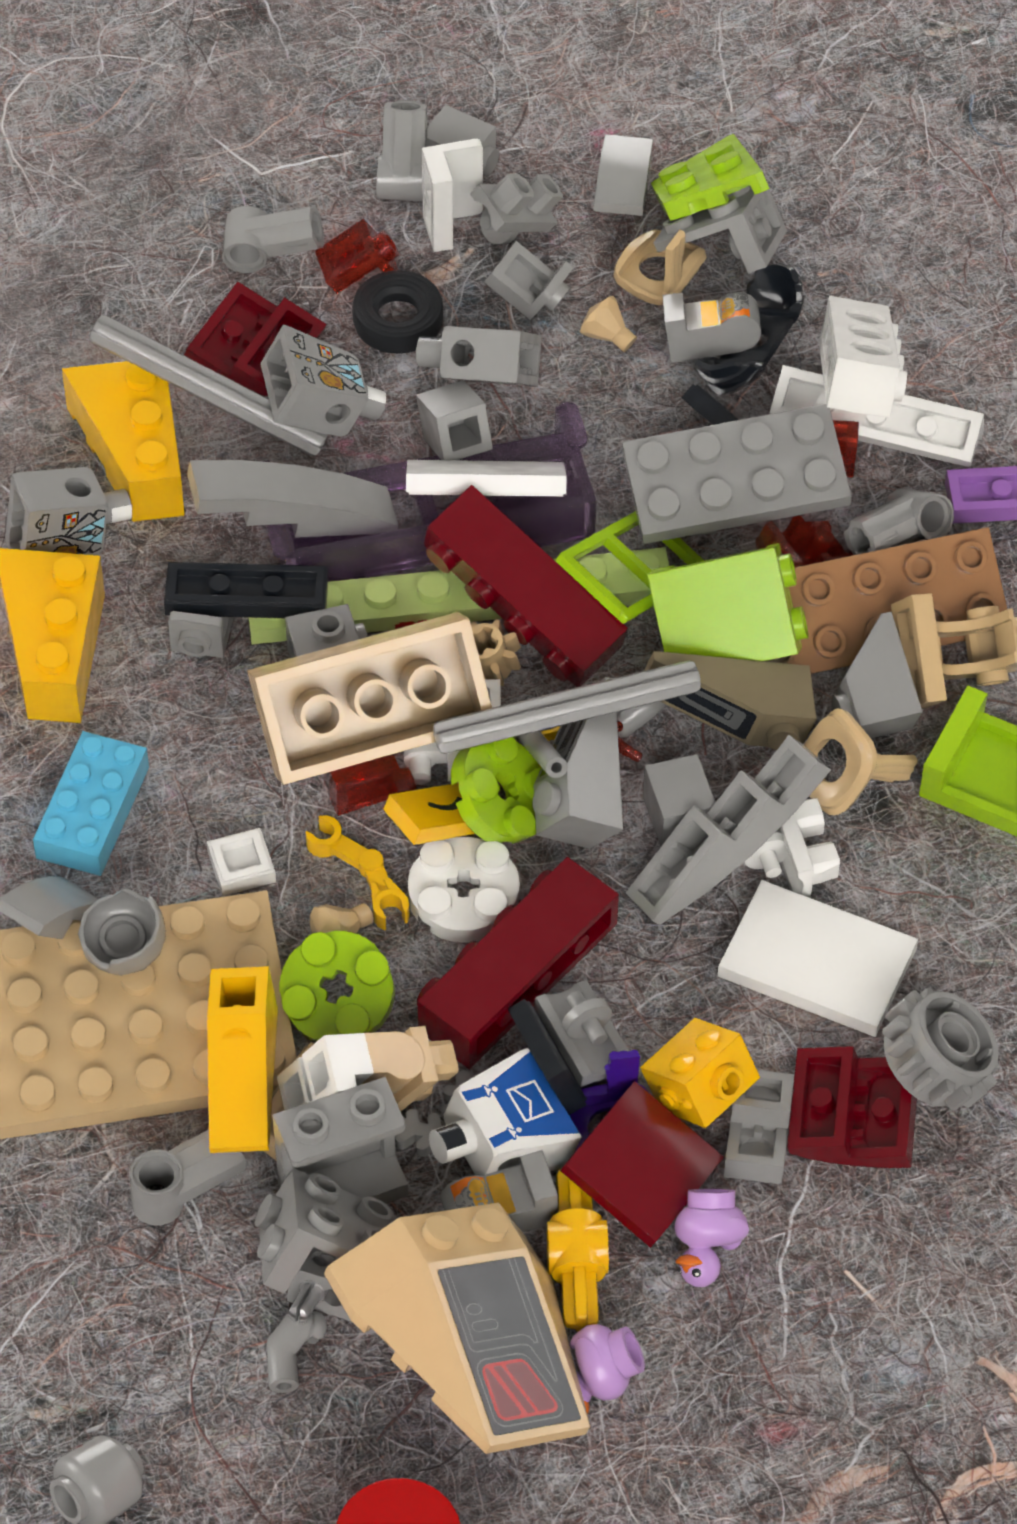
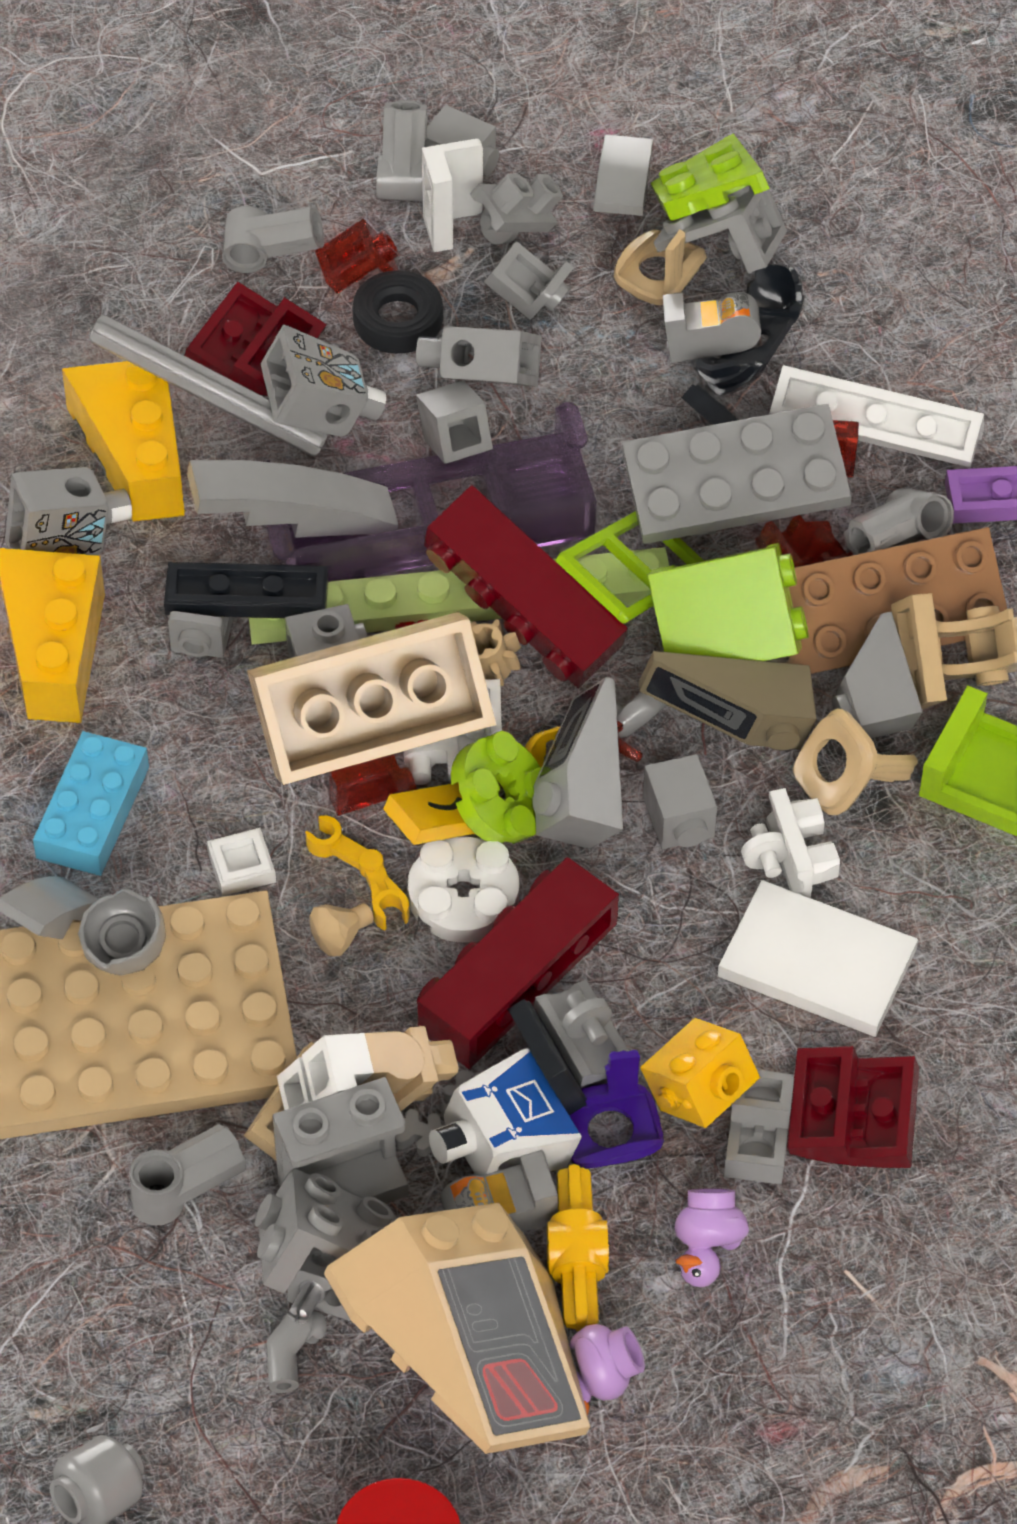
(240, 1058): yellow slope -> none
(322, 958): lime plate -> none
(488, 477): white tile -> none
(544, 753): light grey piece -> none
(566, 707): light grey axle -> none
(606, 323): tan rock -> none
(642, 1164): dark red slope -> none
(715, 843): light grey slope -> none
(861, 357): white brick -> none
(941, 1049): light grey gear -> none

